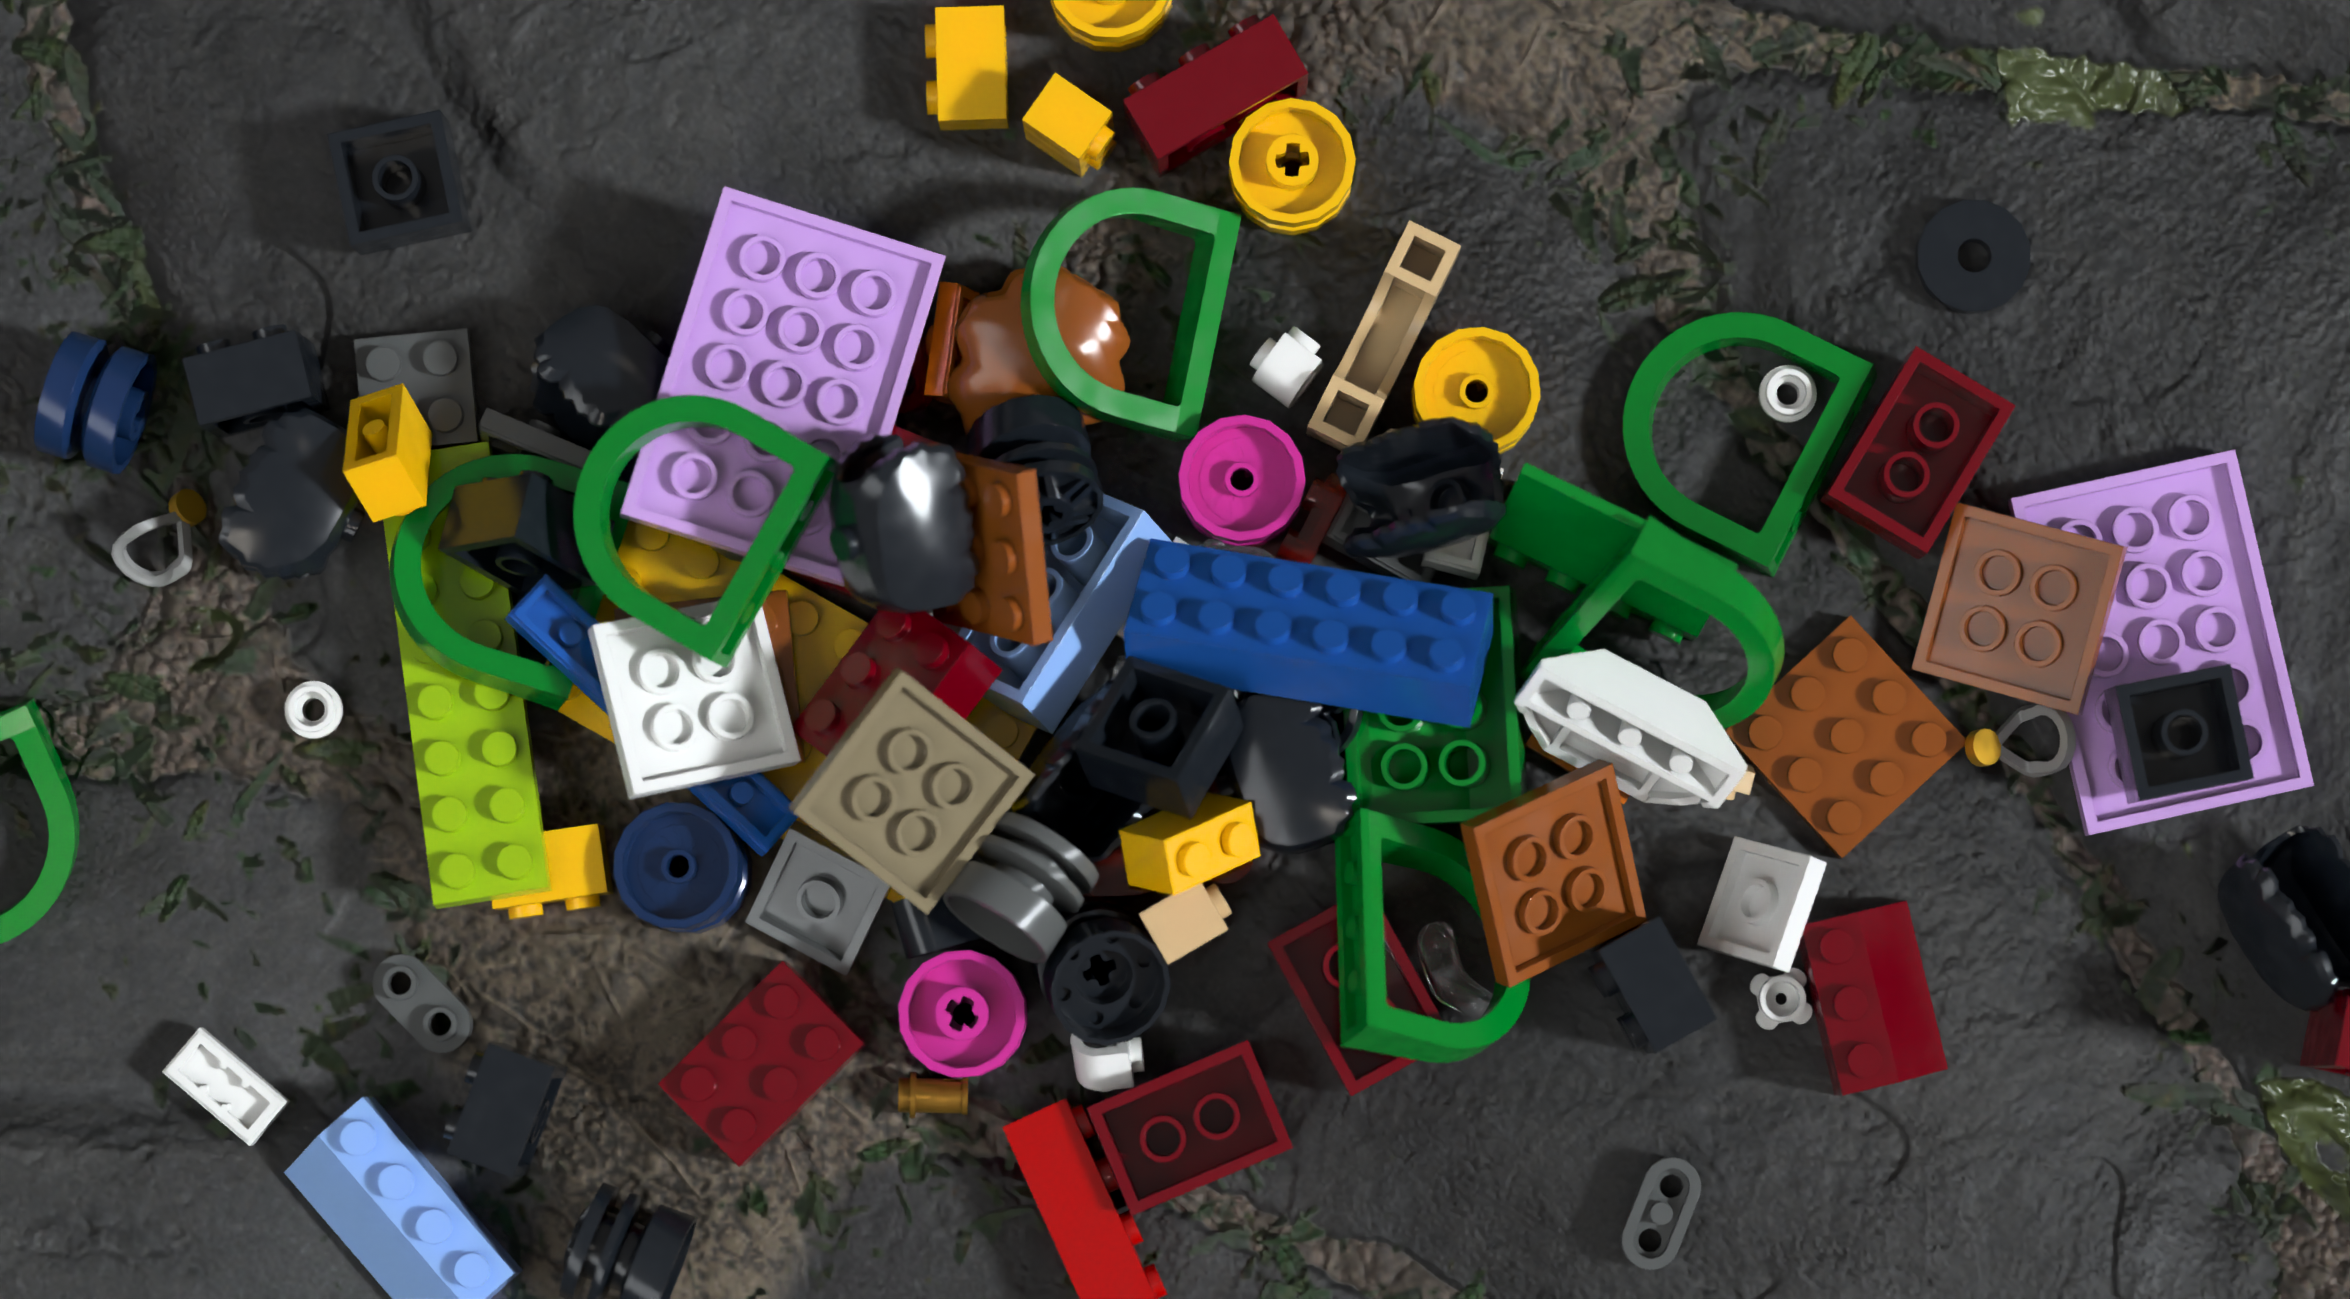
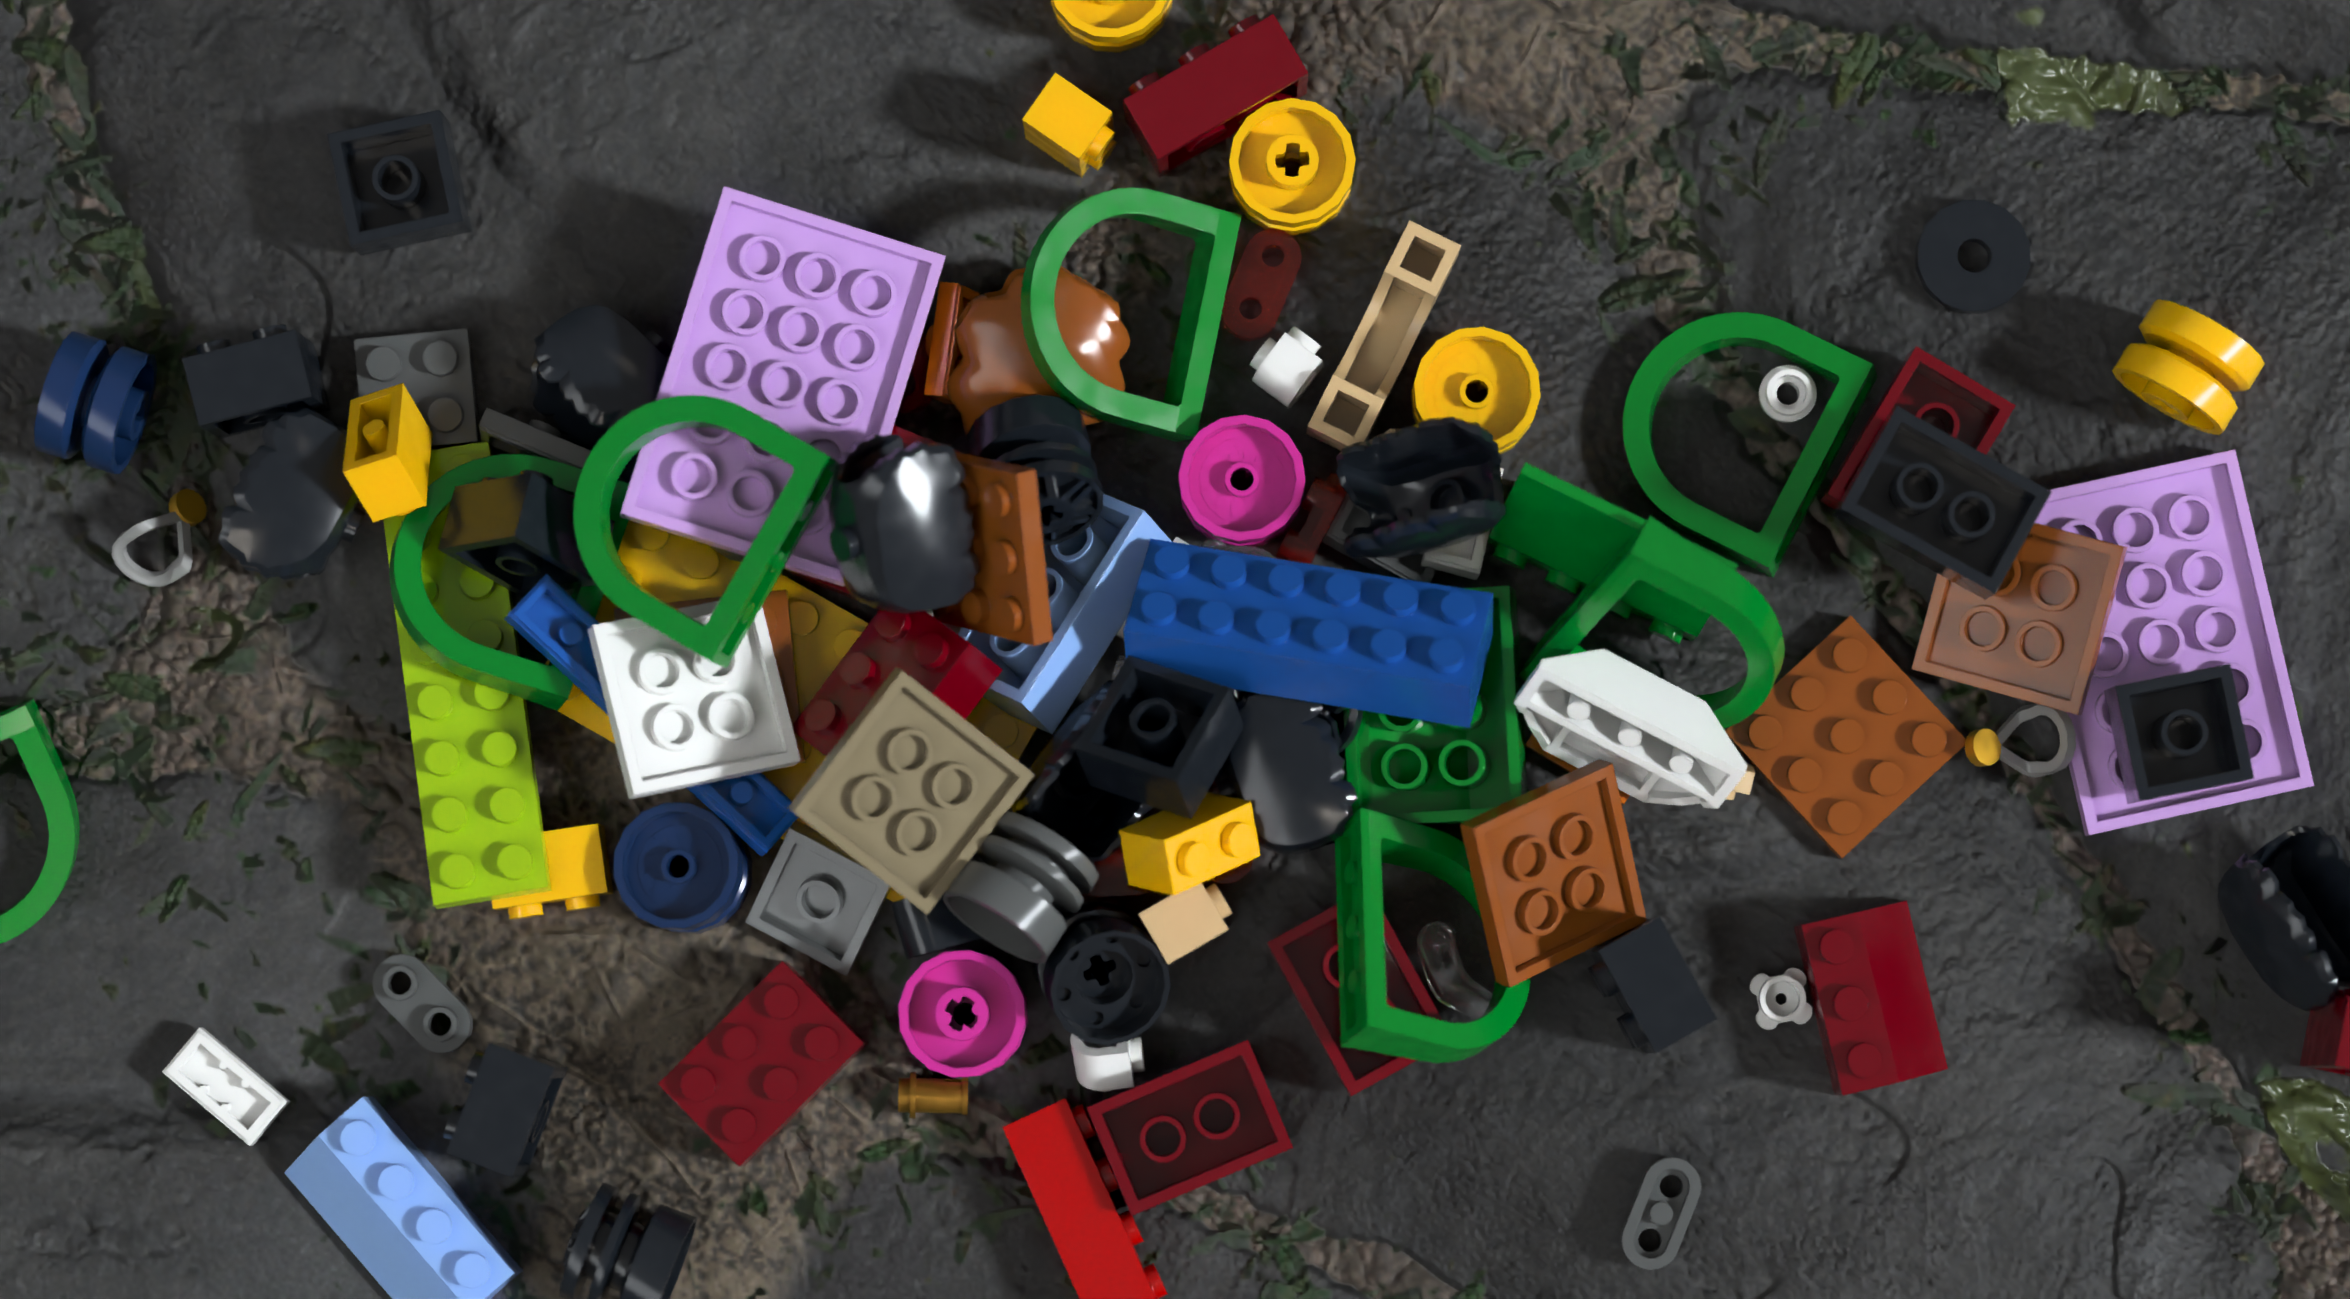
(296, 705): white plate -> none
(969, 66): yellow brick -> none
(1261, 283): none -> clear red plate
(1762, 904): white plate -> none
(1942, 503): none -> black brick
(2188, 366): none -> yellow wheel

